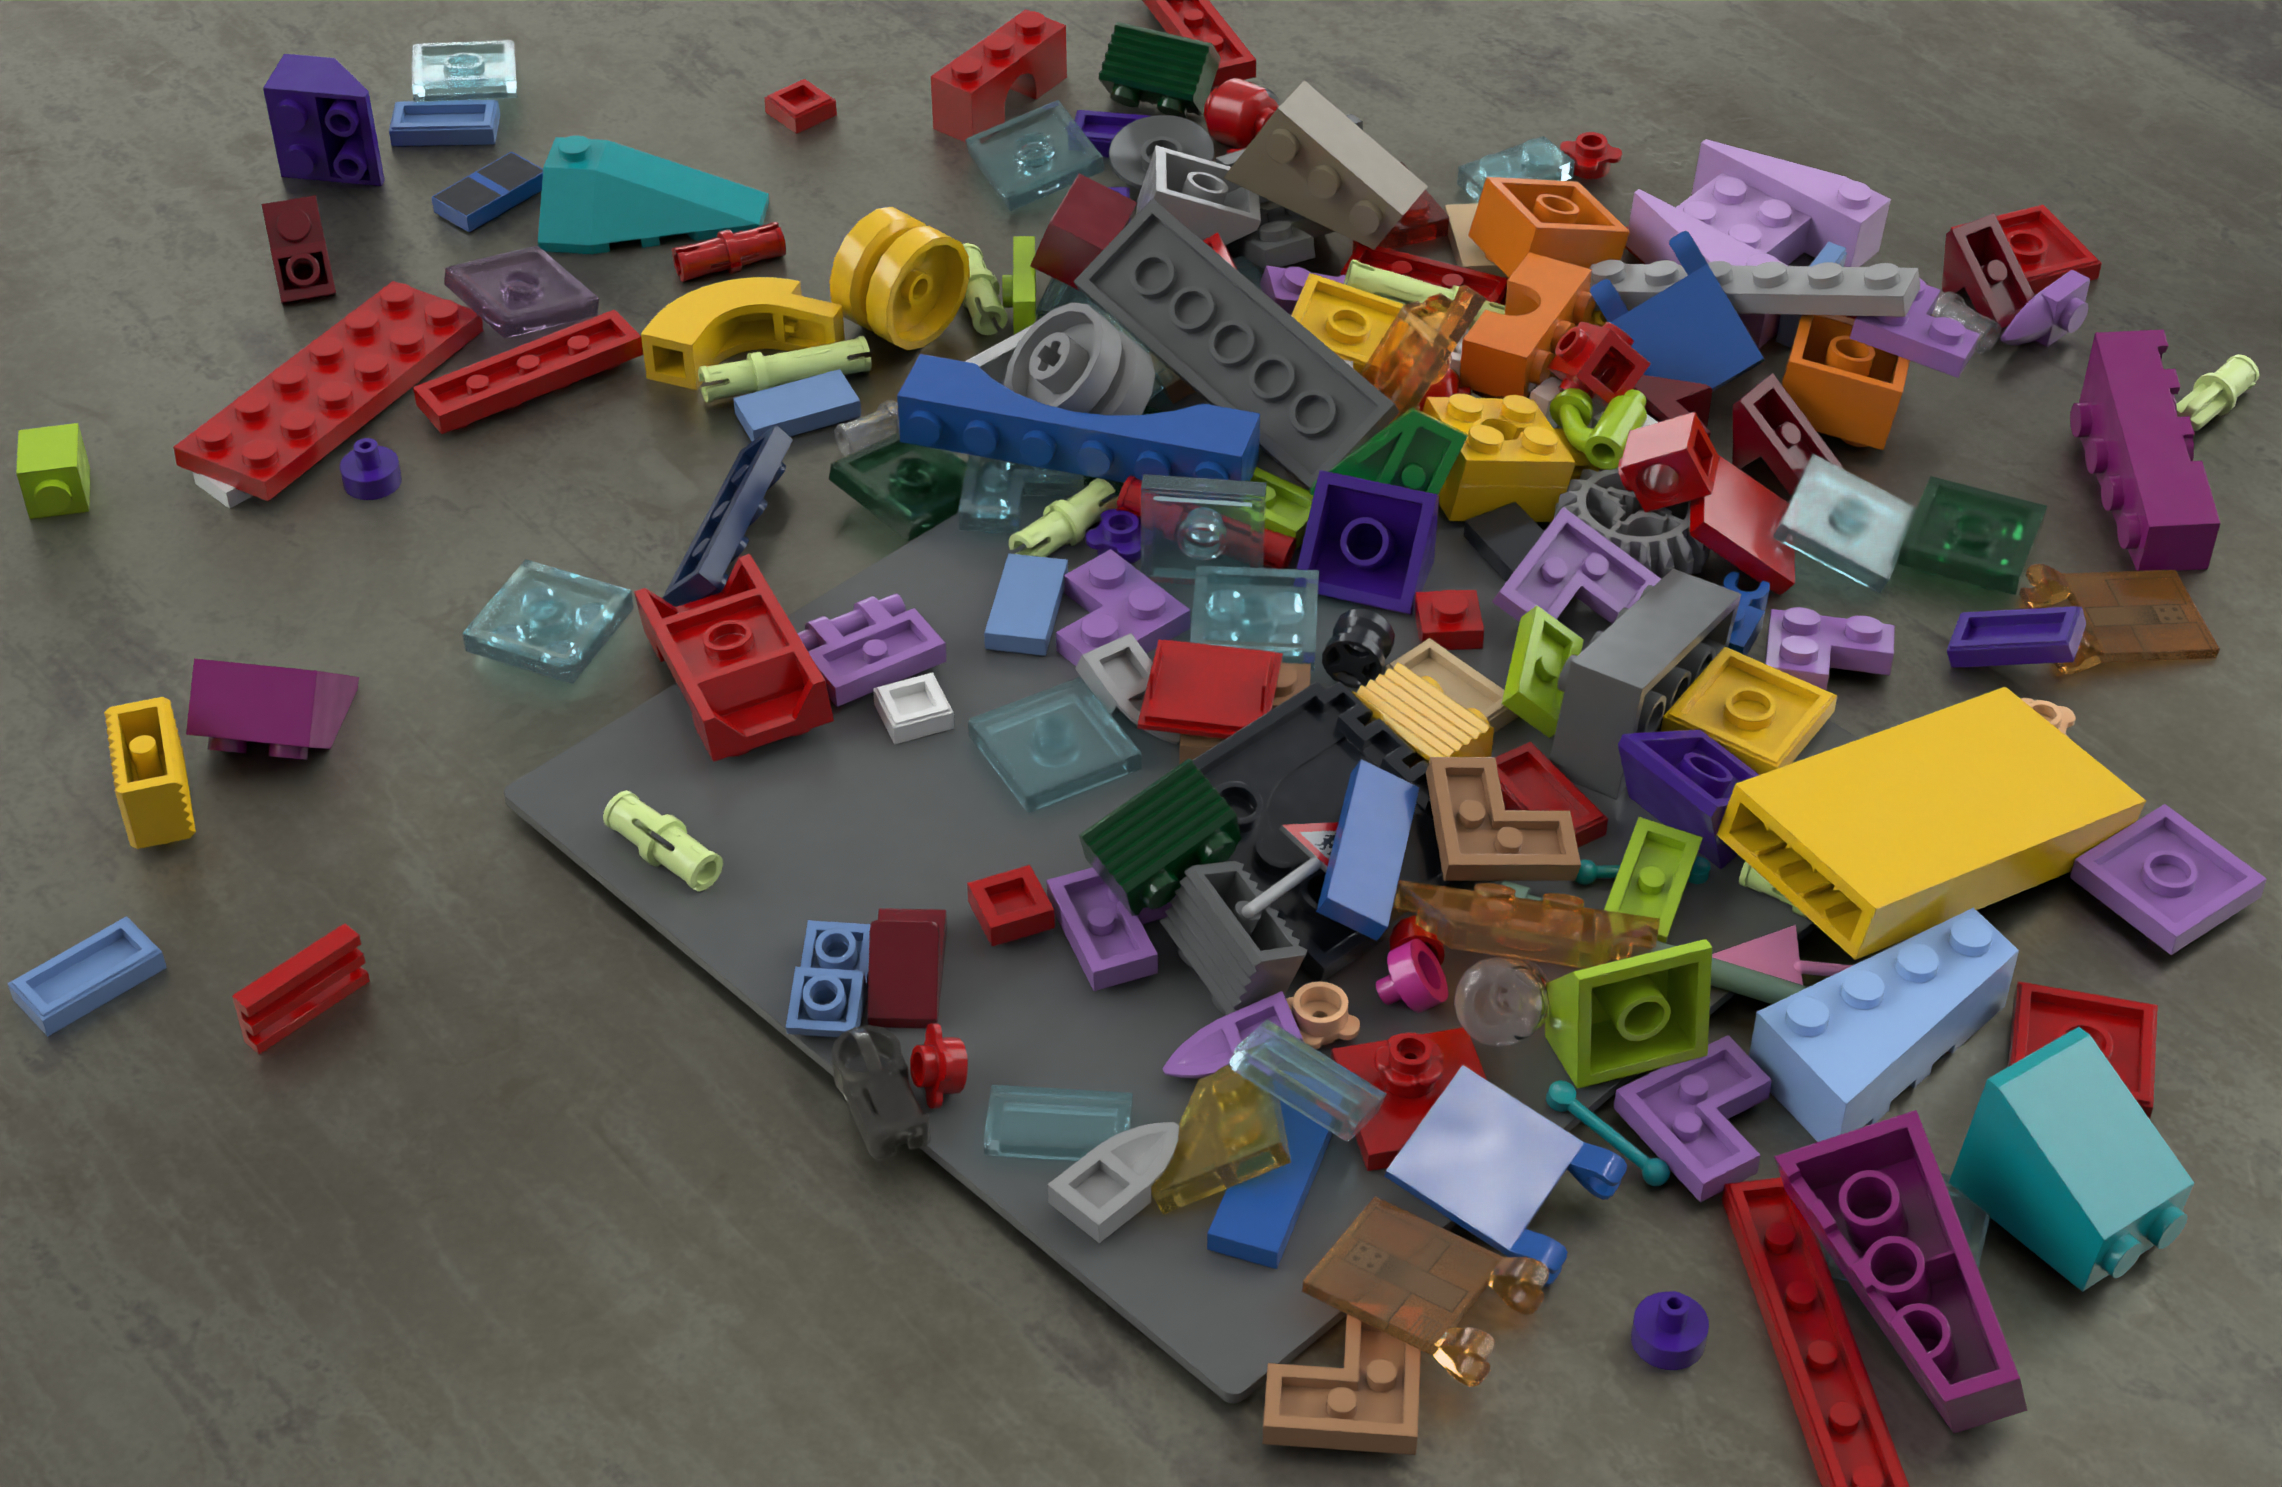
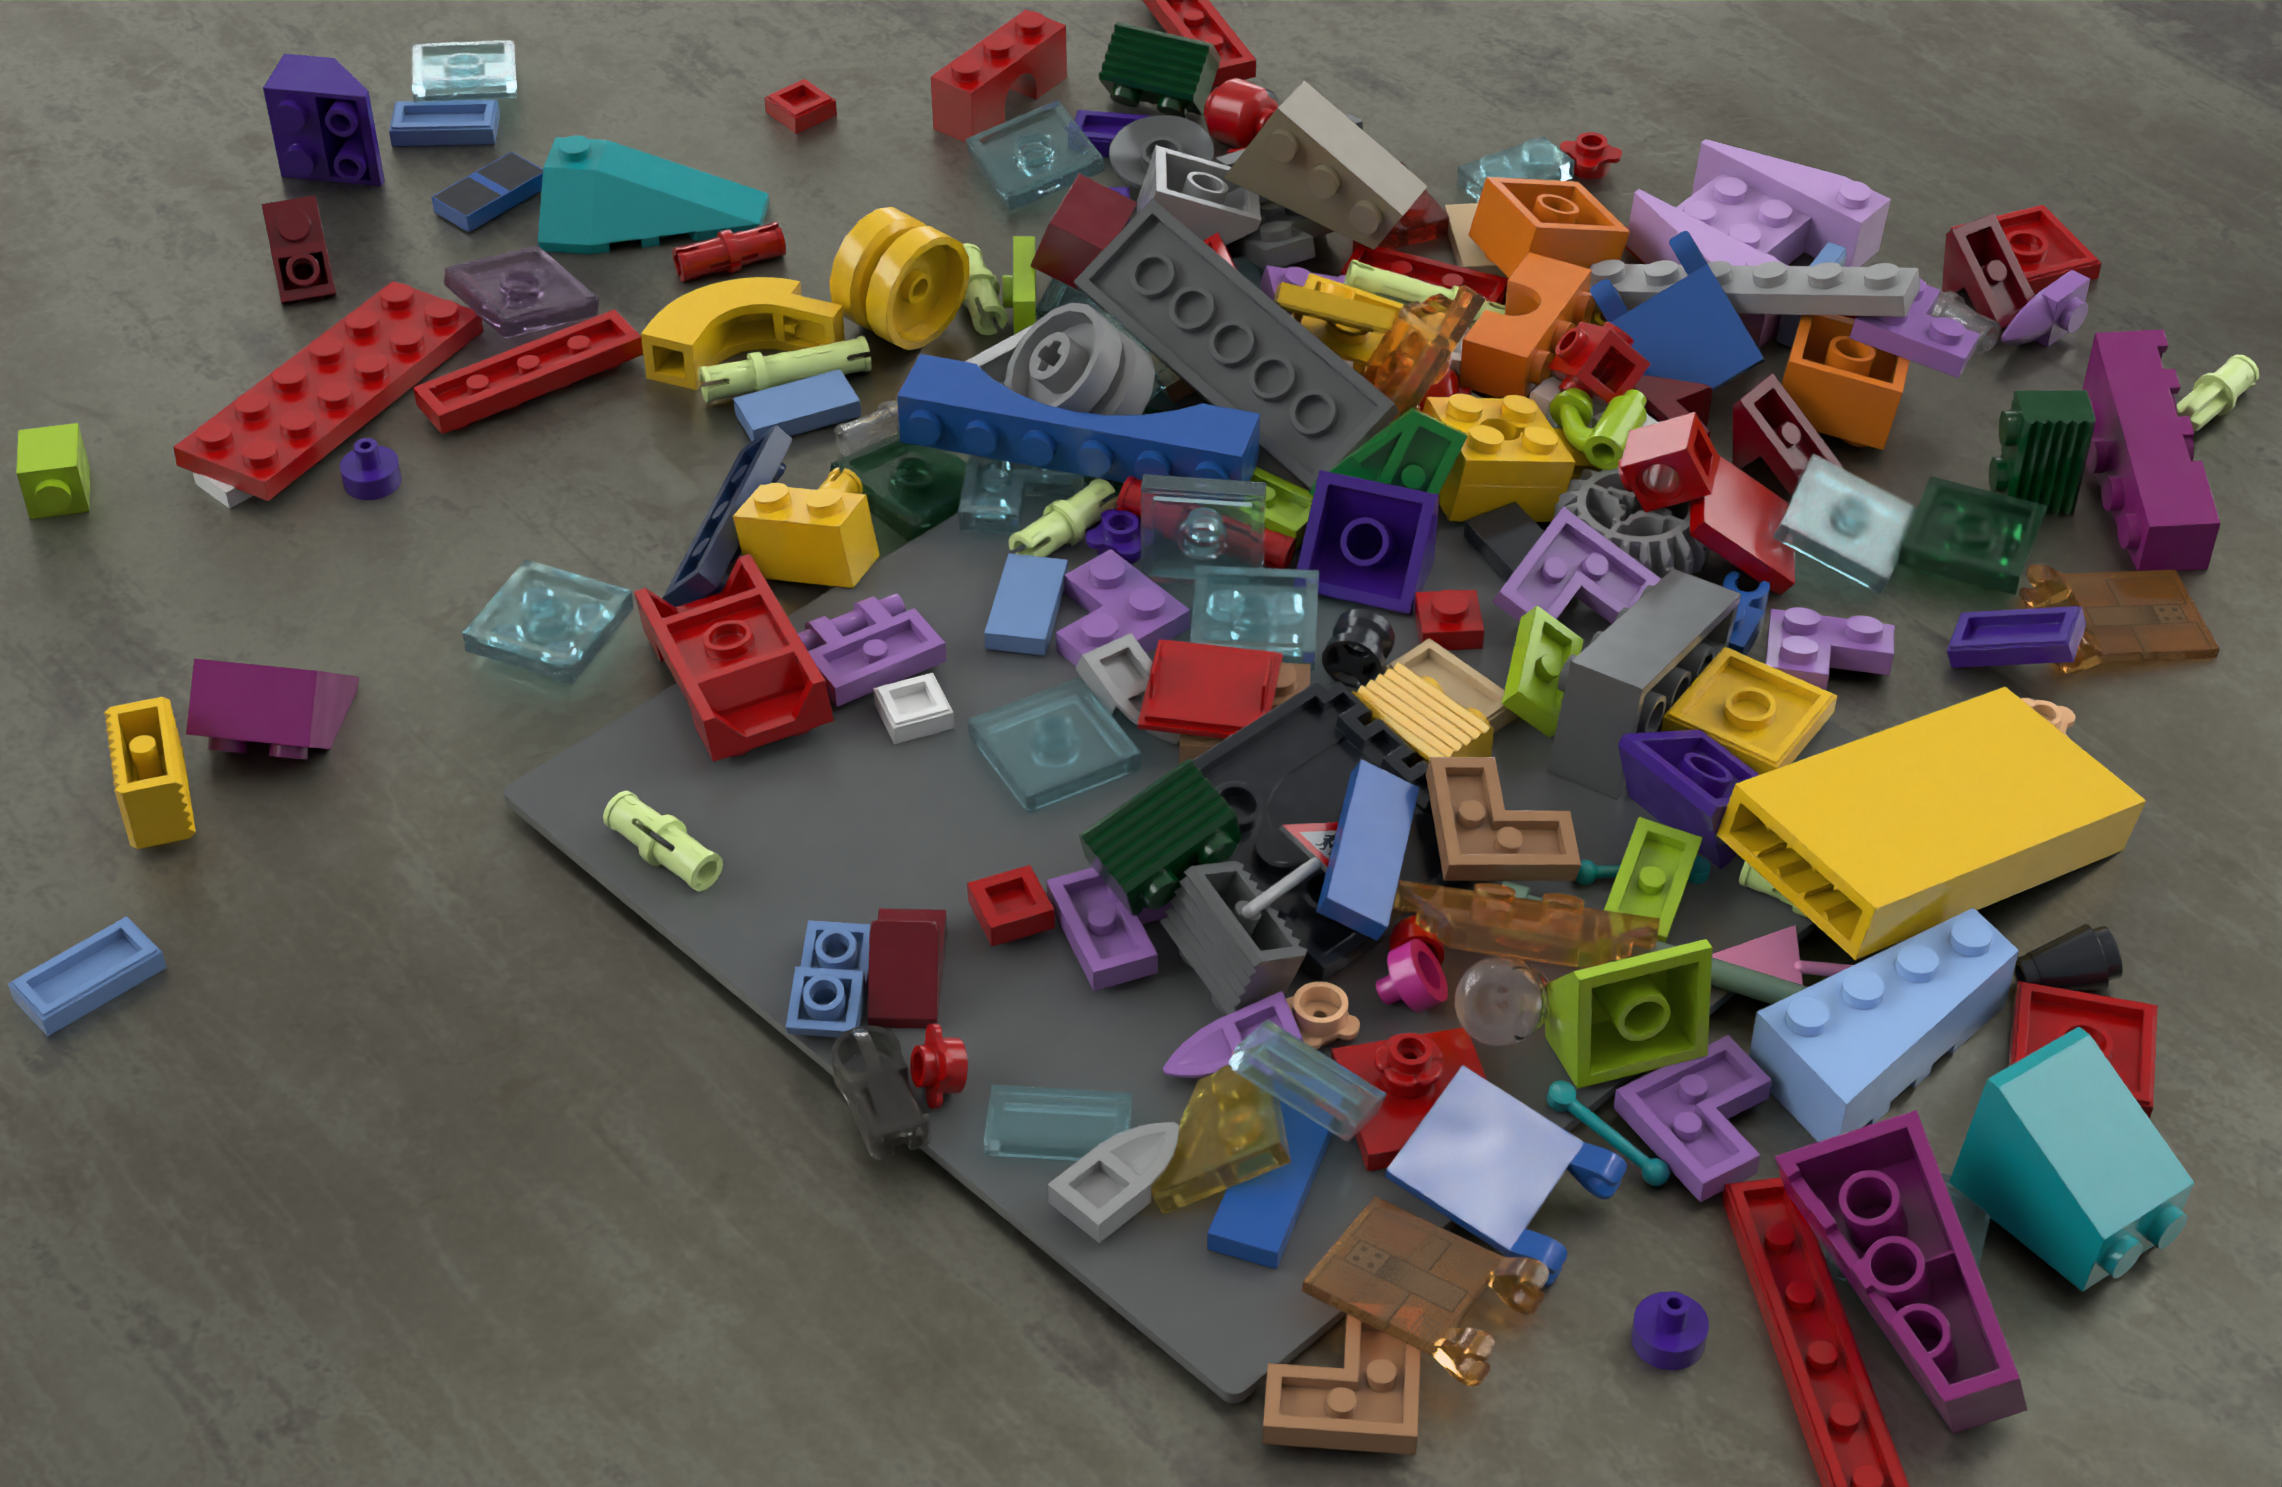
(300, 988): red tile -> none
(810, 533): none -> yellow brick
(1334, 305): none -> yellow plate
(1536, 784): red tile -> none
(2044, 448): none -> dark green brick
(2075, 961): none -> black cone
(2168, 879): medium lavender plate -> none

